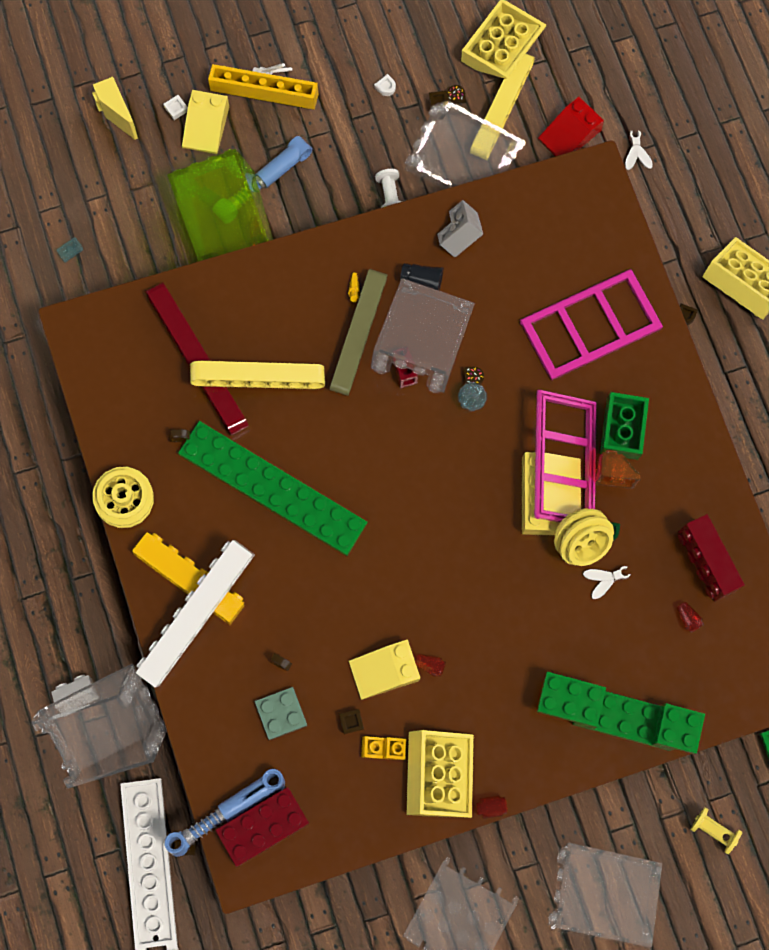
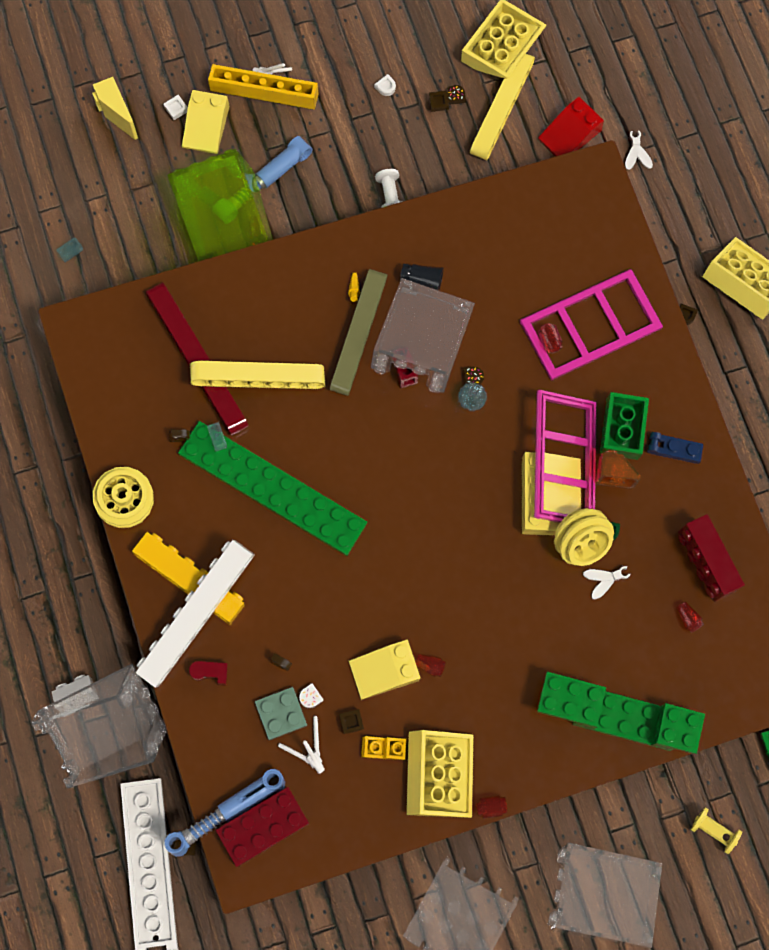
(209, 670): none -> dark red leg
(217, 436): none -> clear light blue piece
(310, 697): none -> white tile
(313, 757): none -> white plant
(460, 147): clear windscreen -> none
(462, 230): light grey panel -> none
(550, 338): none -> clear red brick
(675, 448): none -> dark blue plate

